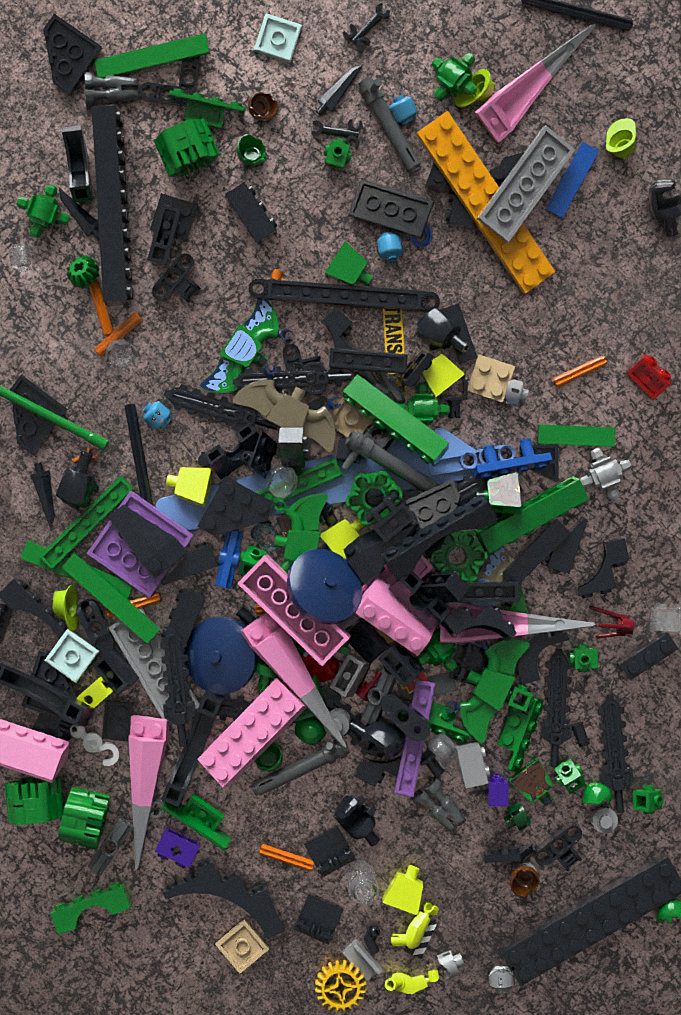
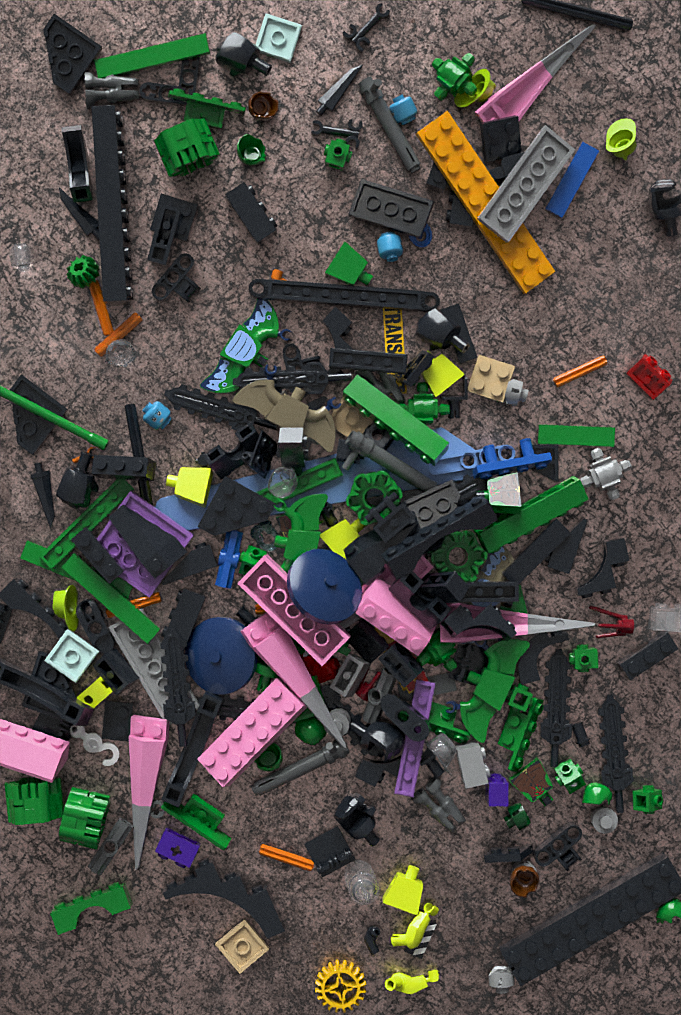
(43, 211): green piece -> none
(98, 555): none -> black brick
(124, 467): none -> black brick
(240, 56): none -> black piece
(318, 919): black hinge -> none
(357, 954): light grey panel -> none
(450, 963): light grey piece -> none
(500, 138): none -> black plate

